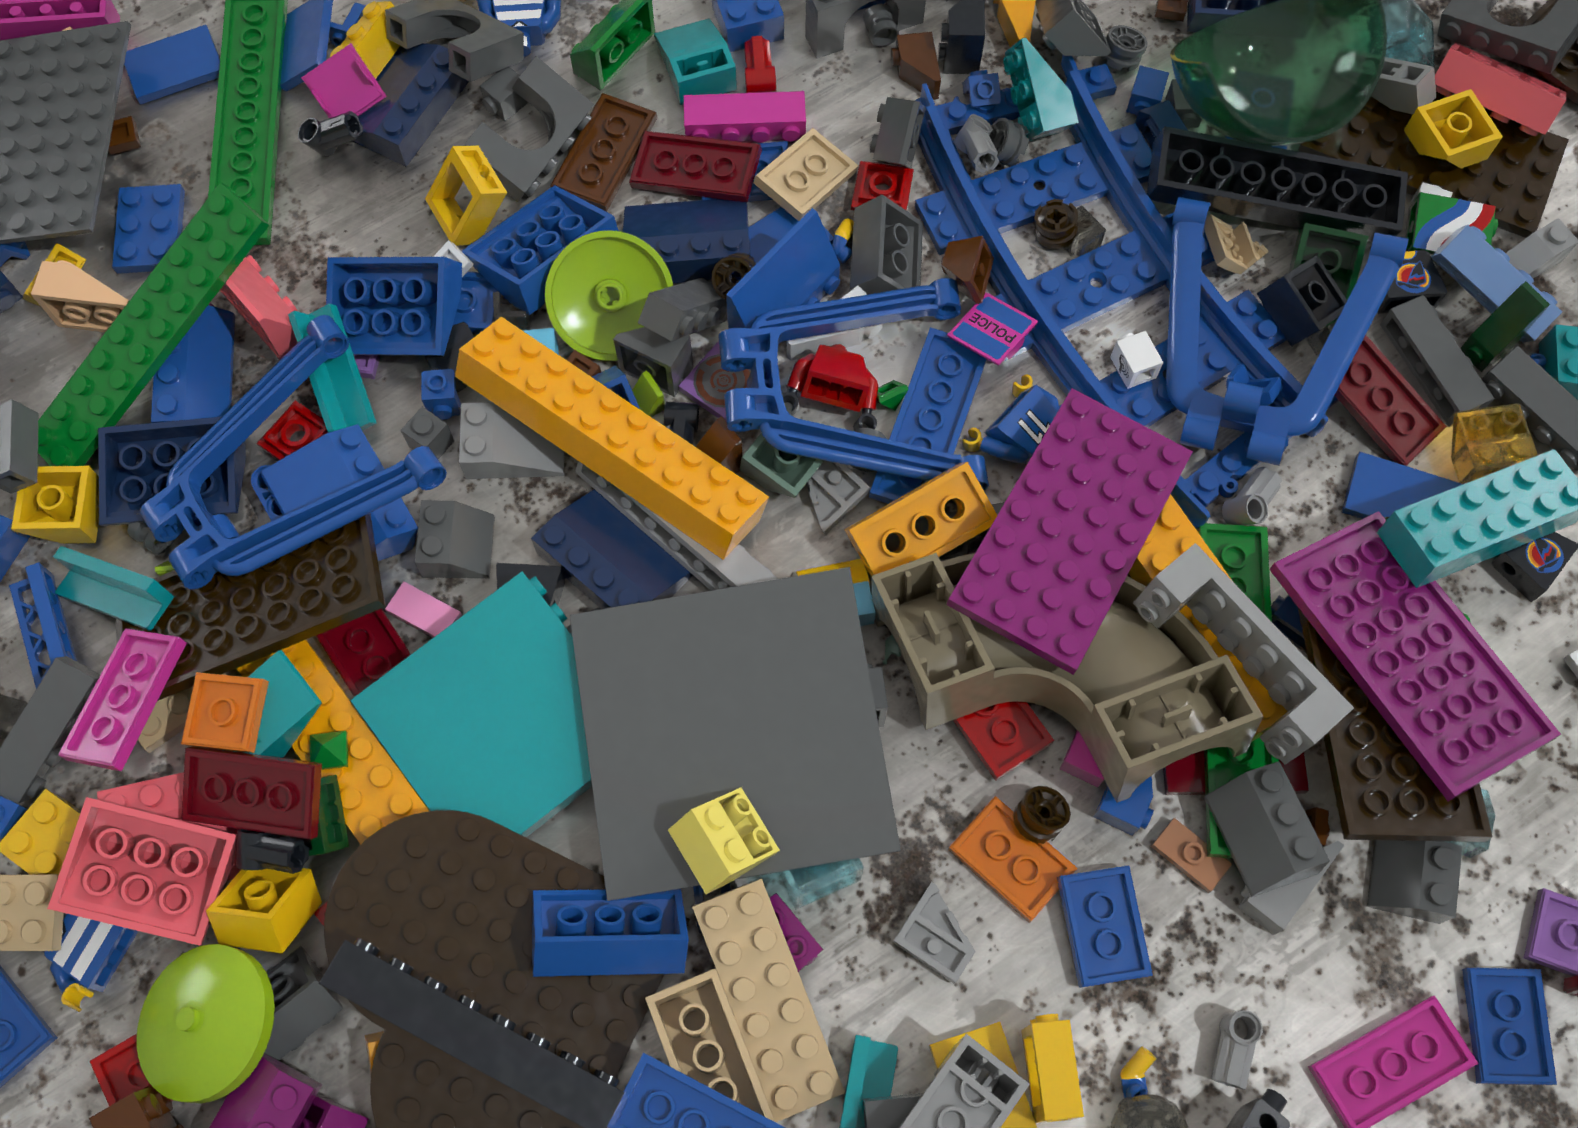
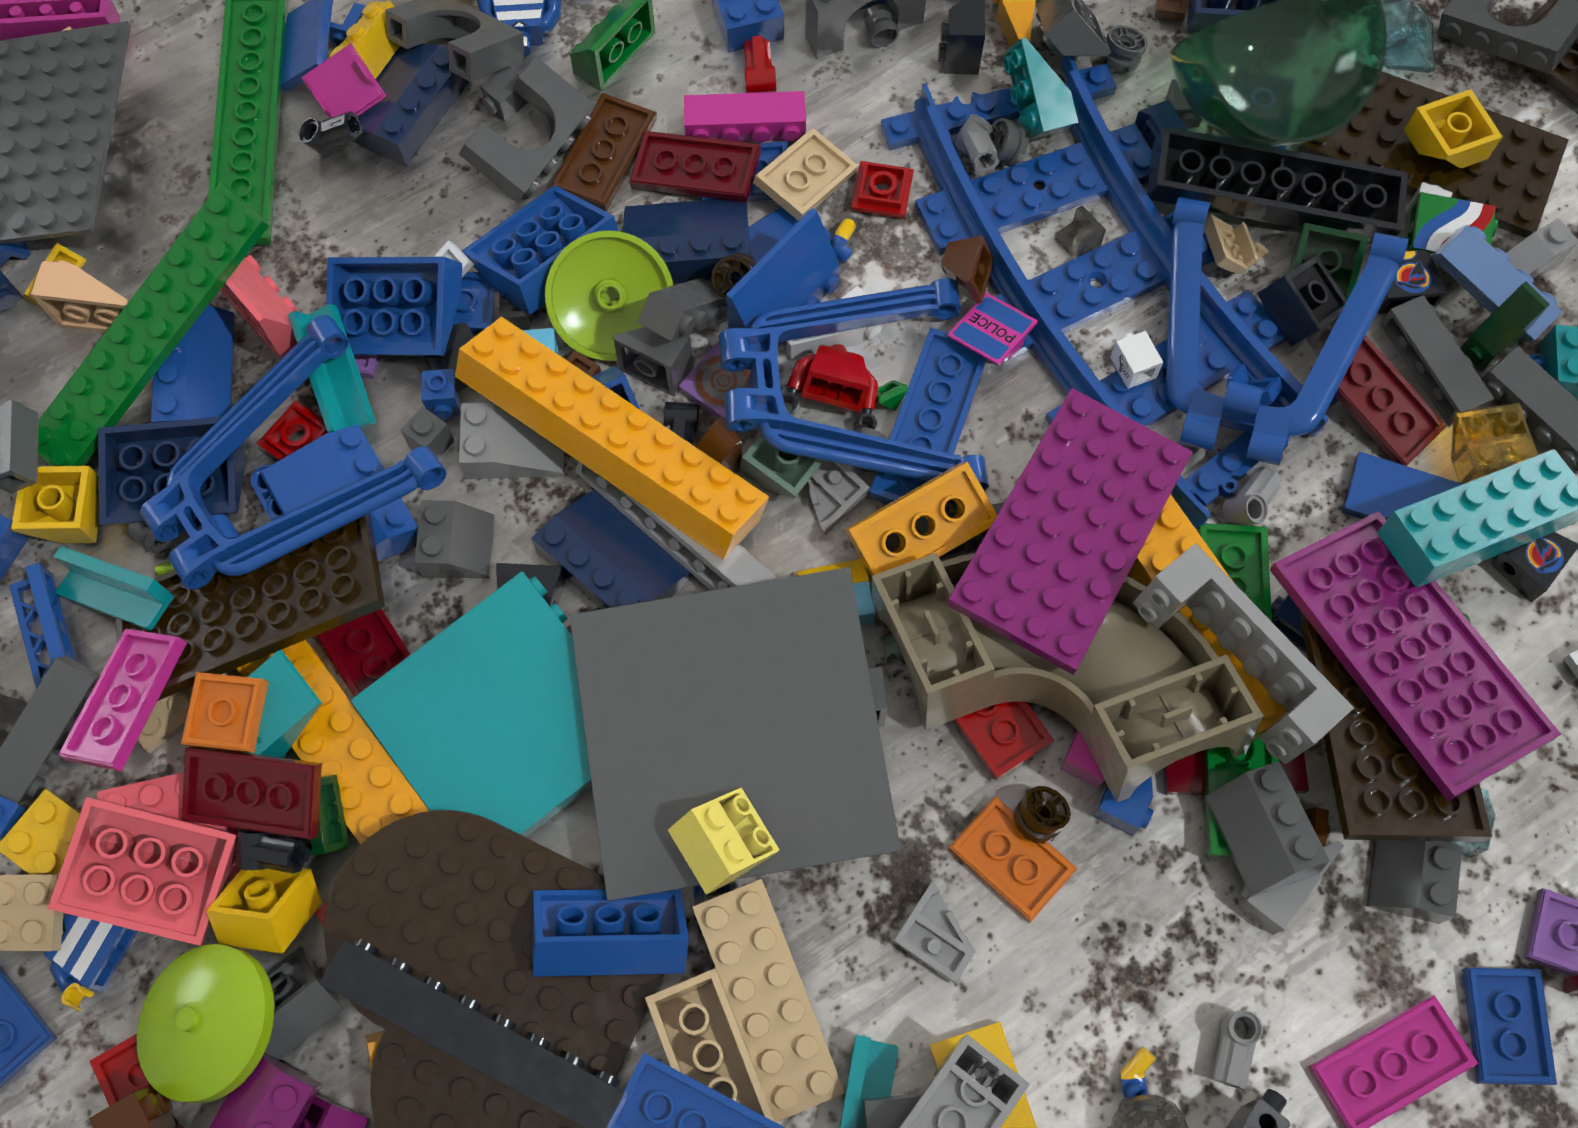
(124, 135): reddish brown plate -> none
(146, 226): blue plate -> none
(172, 64): blue tile -> none
(329, 749): green slope -> none
(421, 610): bright pink tile -> none
(488, 193): yellow window -> none
(648, 395): lime slope -> none
(697, 59): teal slope -> none
(799, 940): magenta hinge -> none
(819, 881): clear light blue slope -> none
(885, 247): dark grey slope -> none
(898, 131): dark grey slope -> none
(917, 61): reddish brown slope -> none
(982, 88): blue bracket -> none
(1020, 426): blue torso -> none
(1052, 1069): yellow window -> none
(1056, 224): dark brown wheel -> none
(1104, 926): blue tile -> none
(1147, 89): blue brick -> none
(1189, 855): nougat plate -> none
(1405, 85): light grey slope -> none
(1500, 89): coral slope -> none

